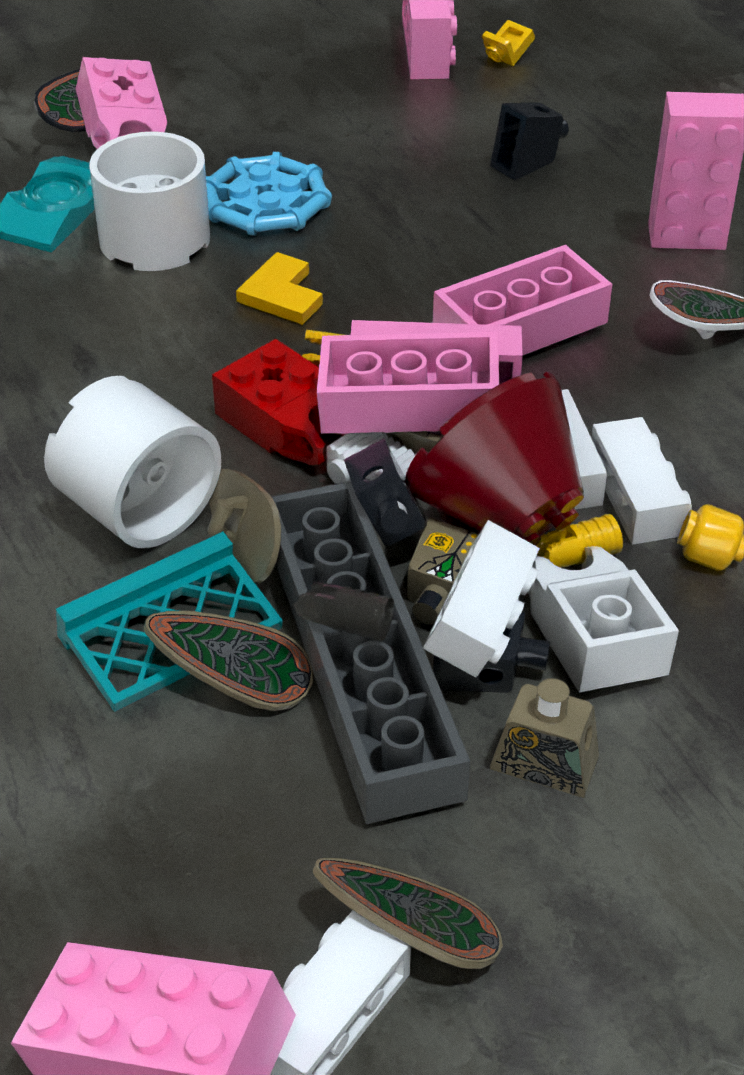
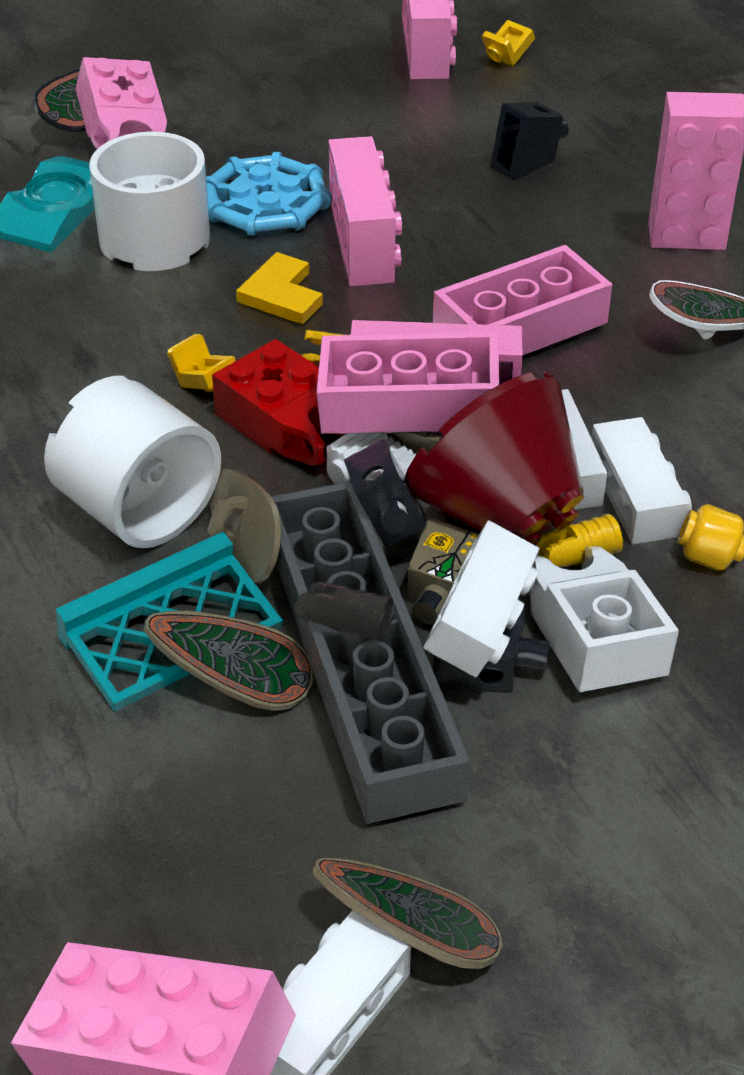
(195, 364): none -> yellow bracket
(364, 211): none -> bright pink brick
(549, 739): torso -> none

